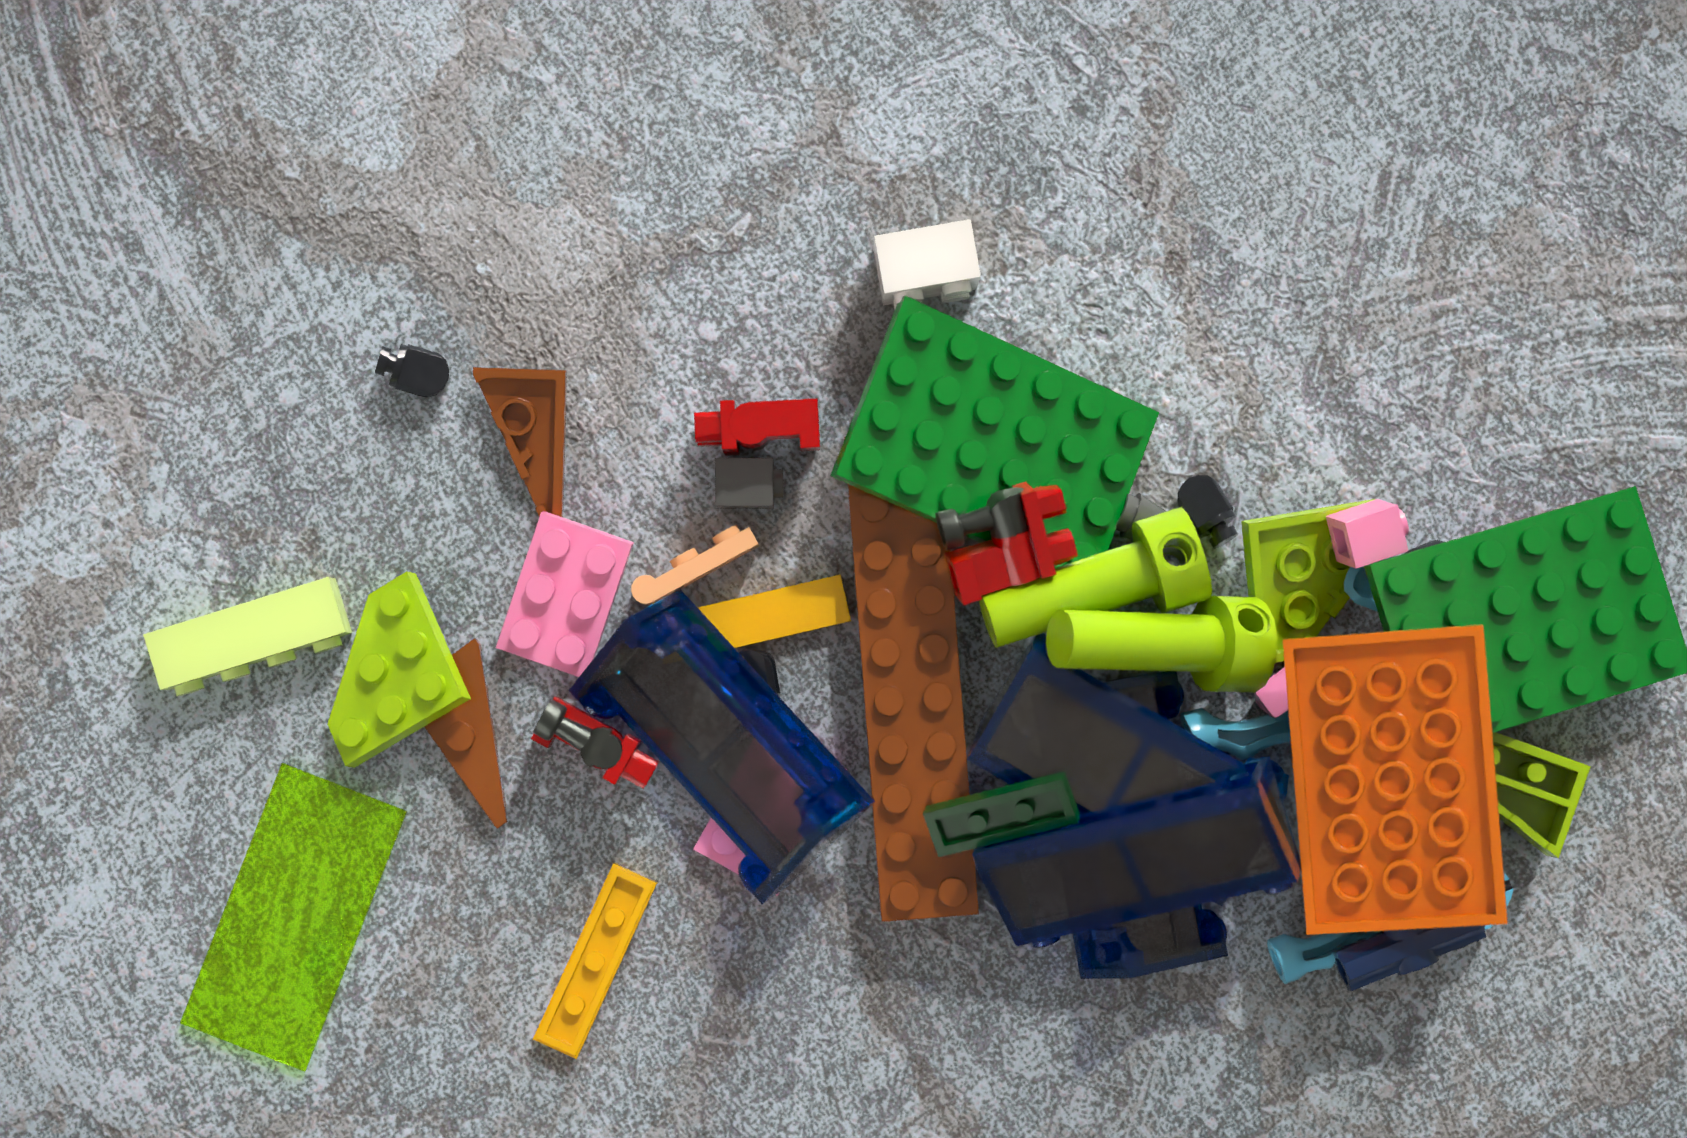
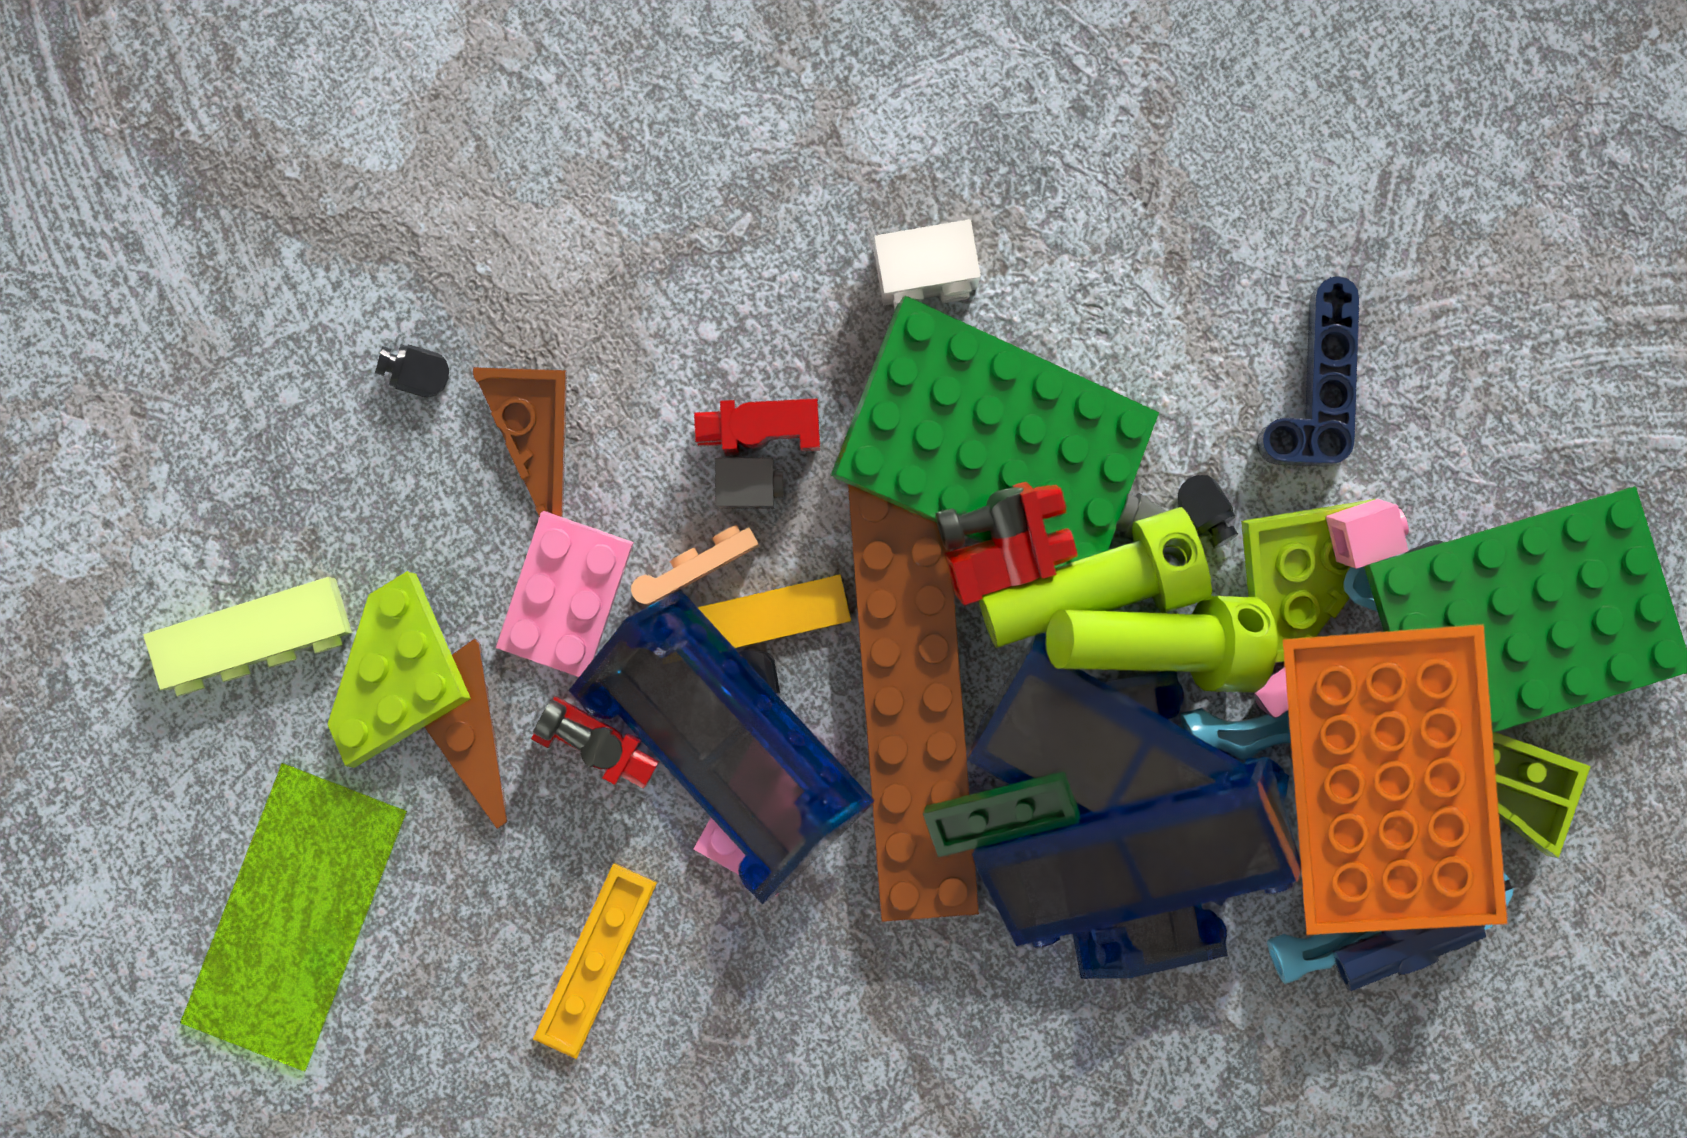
(1323, 371): none -> dark blue beam

